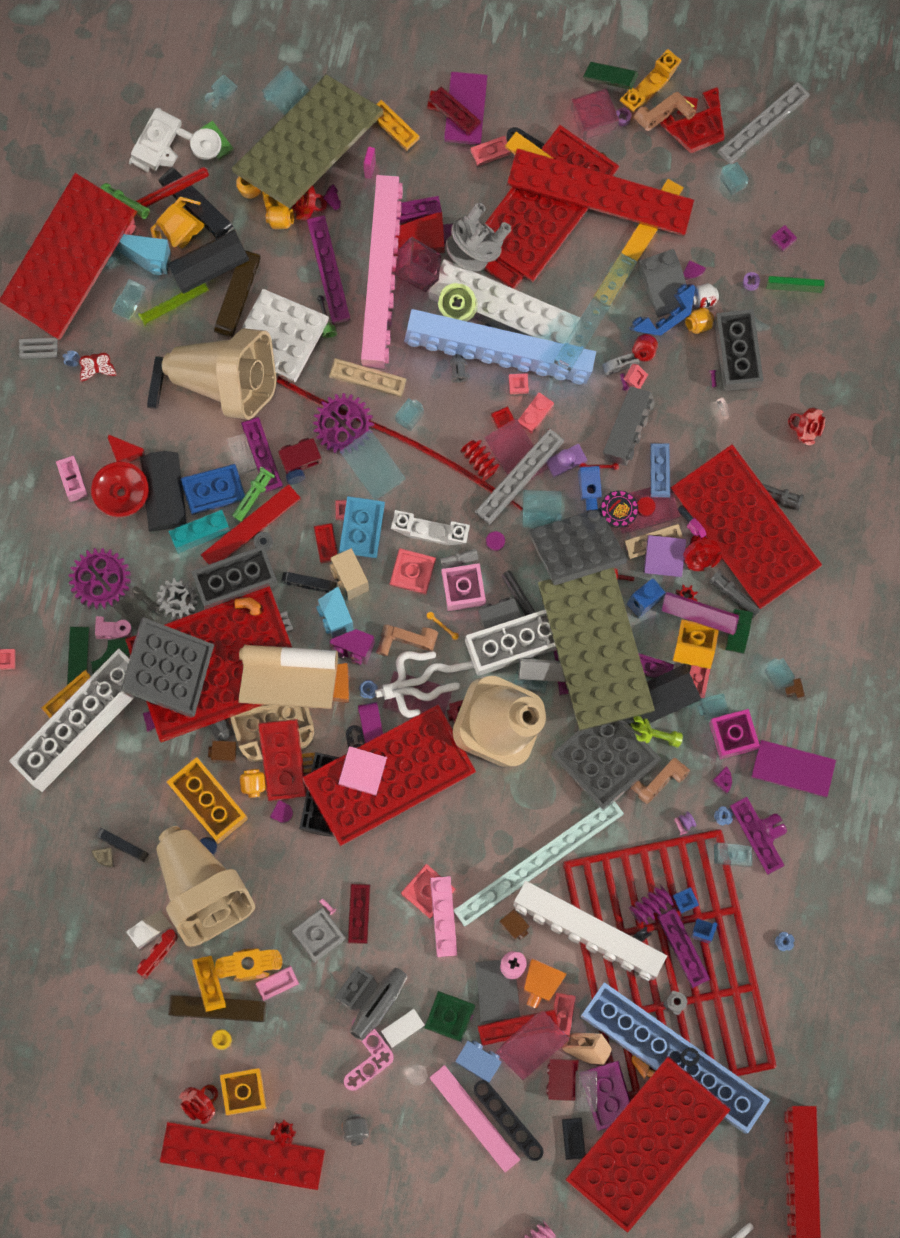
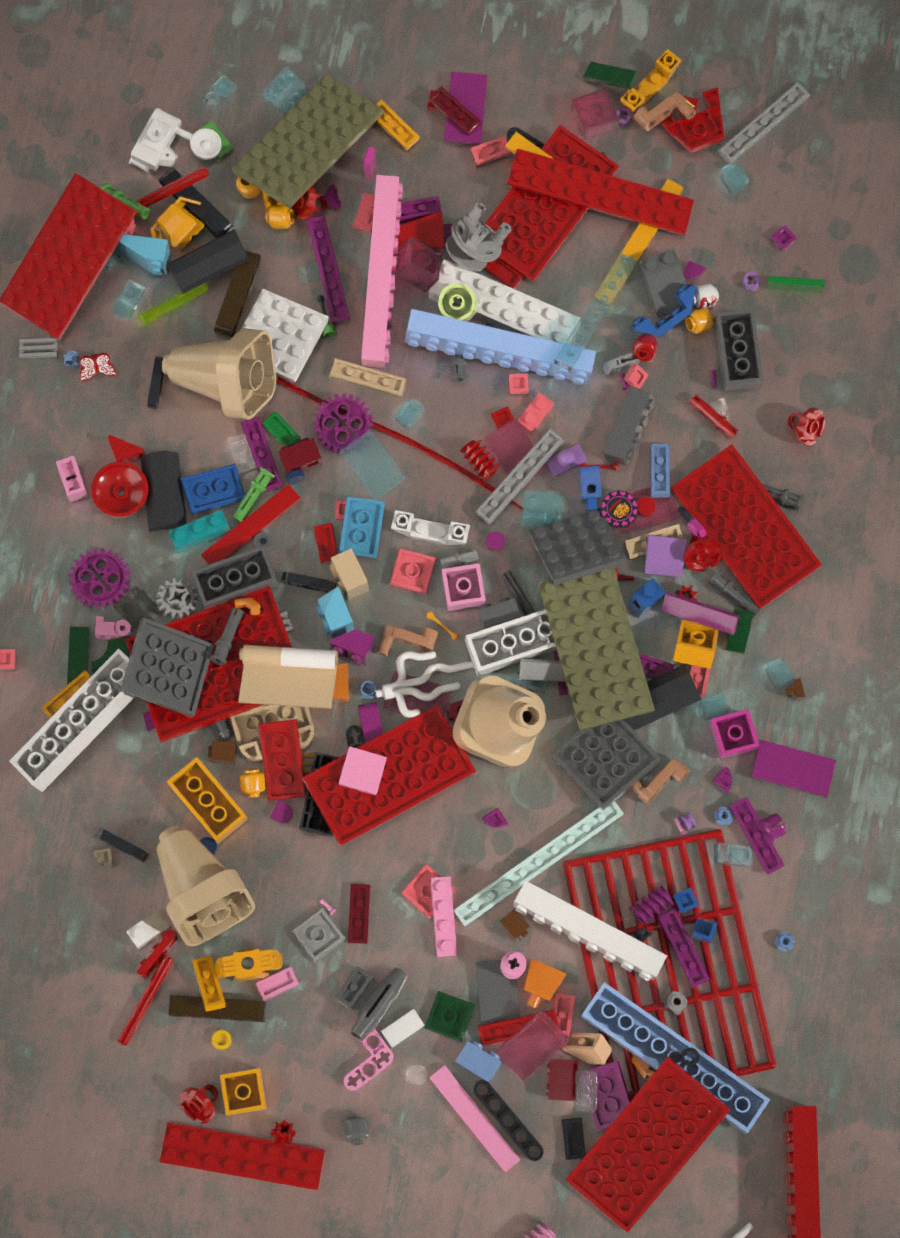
(145, 1000): none -> red axle
(224, 644): none -> dark grey pin
(280, 430): none -> green tile
(364, 216): none -> coral plate
(495, 819): none -> magenta tile
(674, 739): lime bar -> none
(719, 421): none -> red pin

